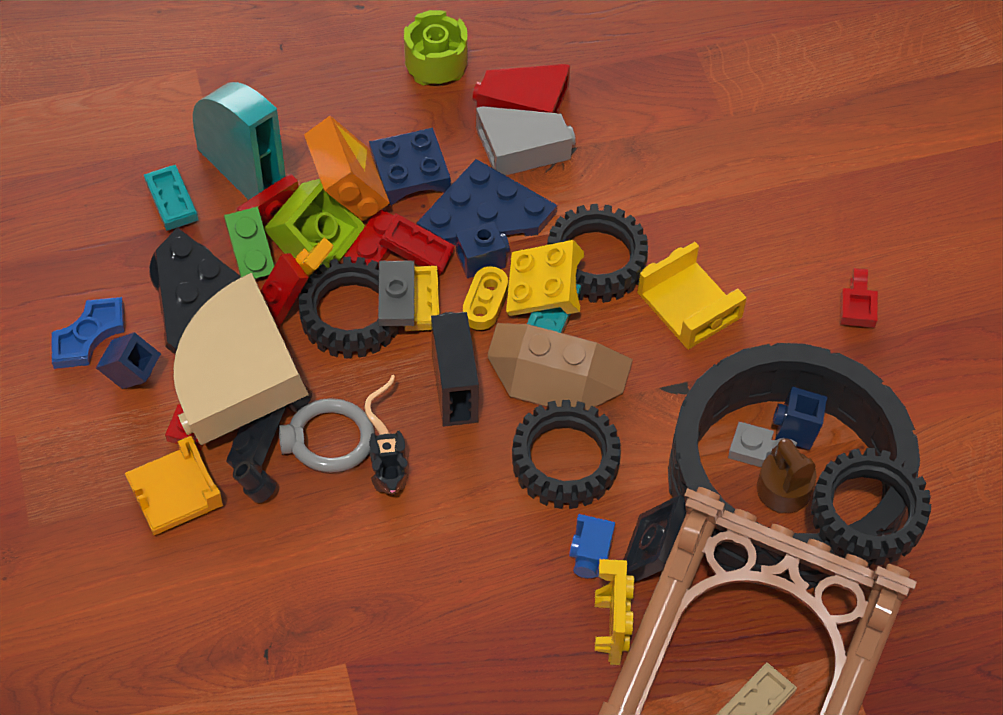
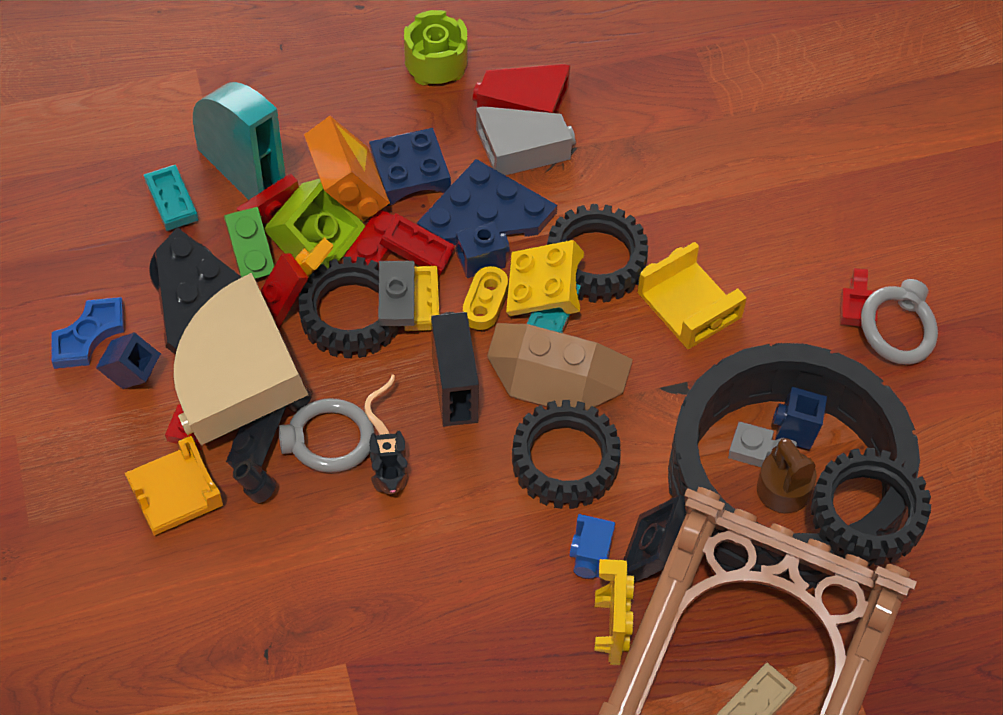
(910, 297): none -> light grey piece

